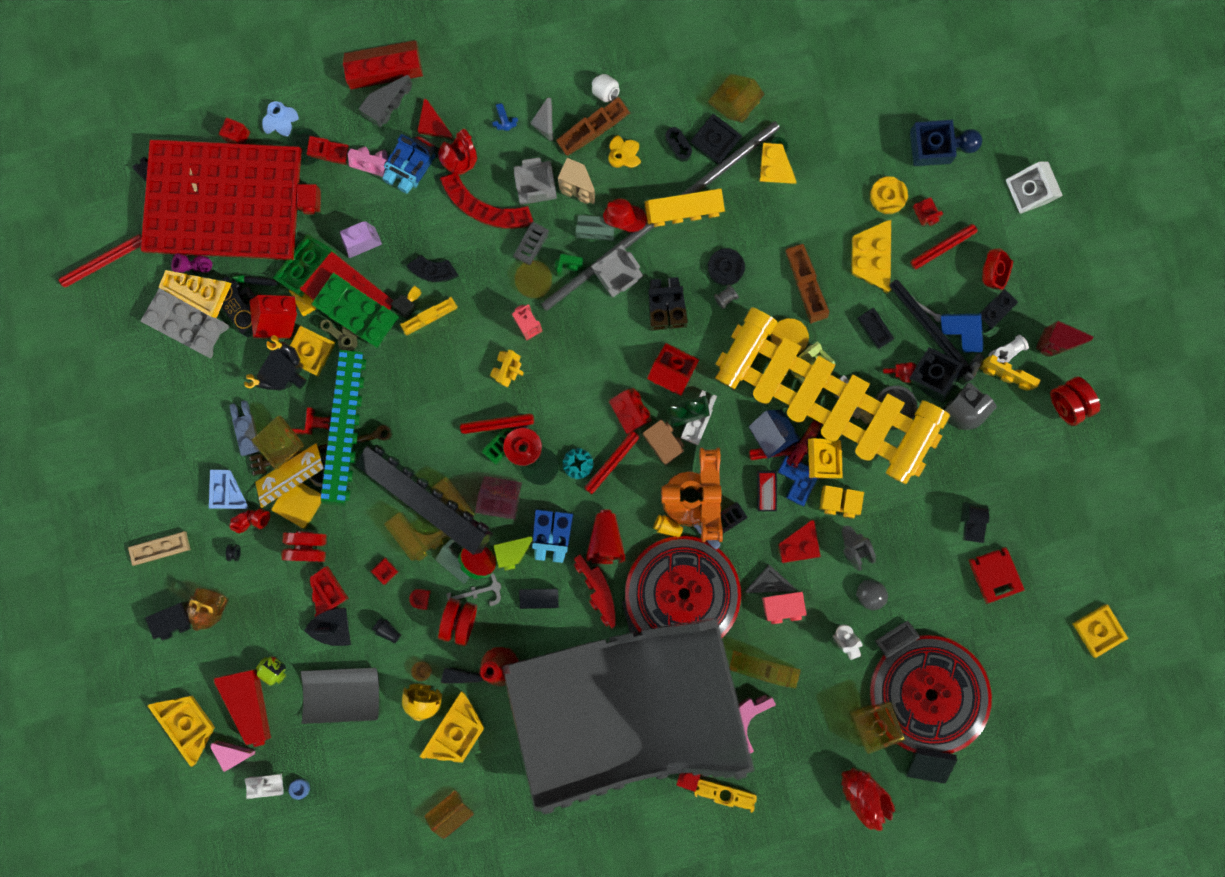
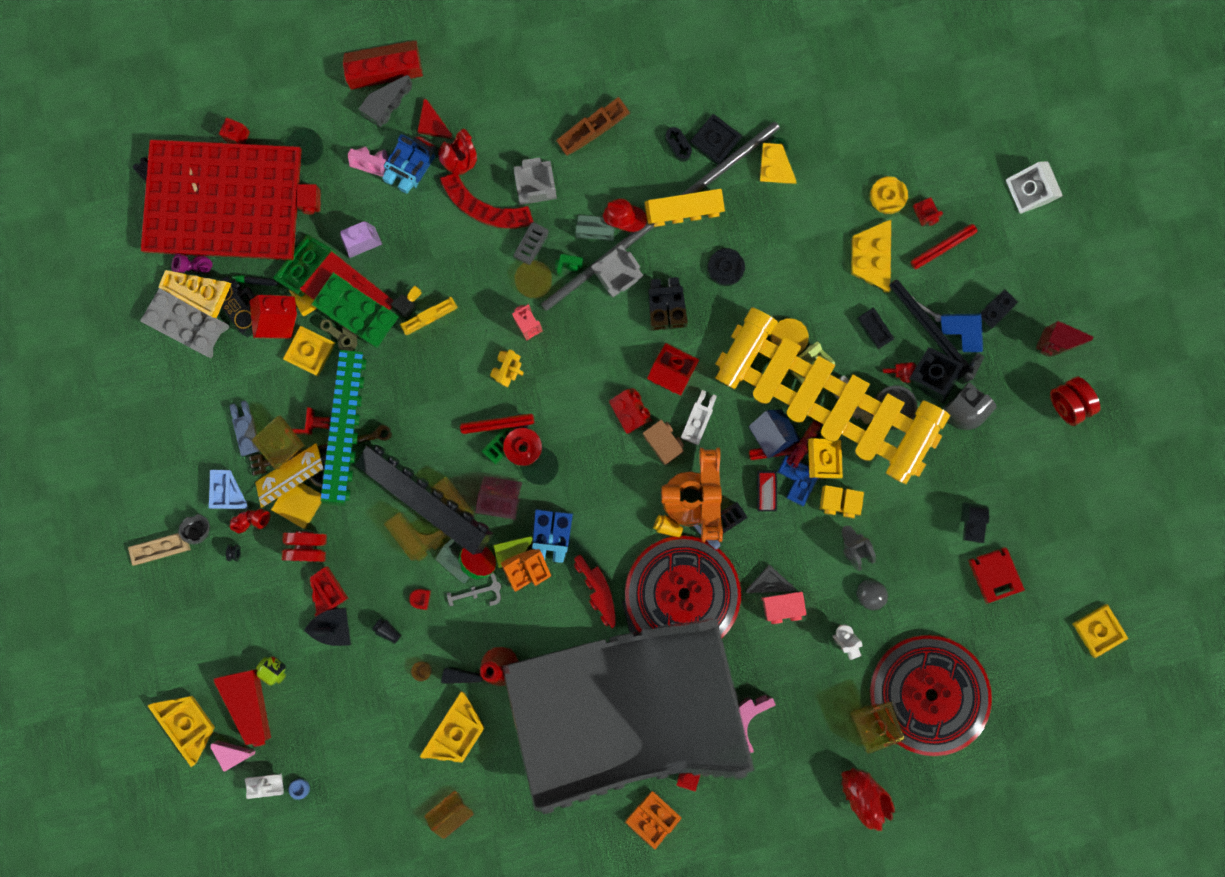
(101, 261): red axle -> none
(169, 621): black hinge -> none
(194, 529): none -> dark grey hair
(205, 608): clear orange helmet -> none
(279, 369): black torso -> none
(281, 121): light blue plate -> none
(327, 151): red slope -> none
(340, 695): dark grey sticker -> none
(384, 571): red tile -> none
(420, 701): yellow cylinder -> none
(432, 271): black tile -> none
(456, 622): red wheel -> none
(506, 124): blue piece -> none
(526, 568): none -> orange slope
(538, 598): black slope -> none
(543, 120): light grey slope -> none
(576, 182): tan slope -> none
(586, 467): teal gear -> none
(605, 88): white head -> none
(605, 540): red cone -> none
(612, 462): red axle -> none
(626, 151): yellow plate -> none
(653, 820): none -> orange slope
(689, 411): dark green tile -> none
(726, 296): dark grey bush -> none
(737, 97): clear yellow slope -> none
(738, 797): yellow piece -> none
(764, 670): clear yellow arch -> none
(800, 545): red wing -> none
(807, 284): dark orange slope -> none
(897, 639): dark grey tile -> none
(931, 765): black tile -> none
(936, 143): dark blue brick -> none
(997, 269): red piece -> none
(1004, 370): yellow wing -> none
(1011, 349): white connector -> none

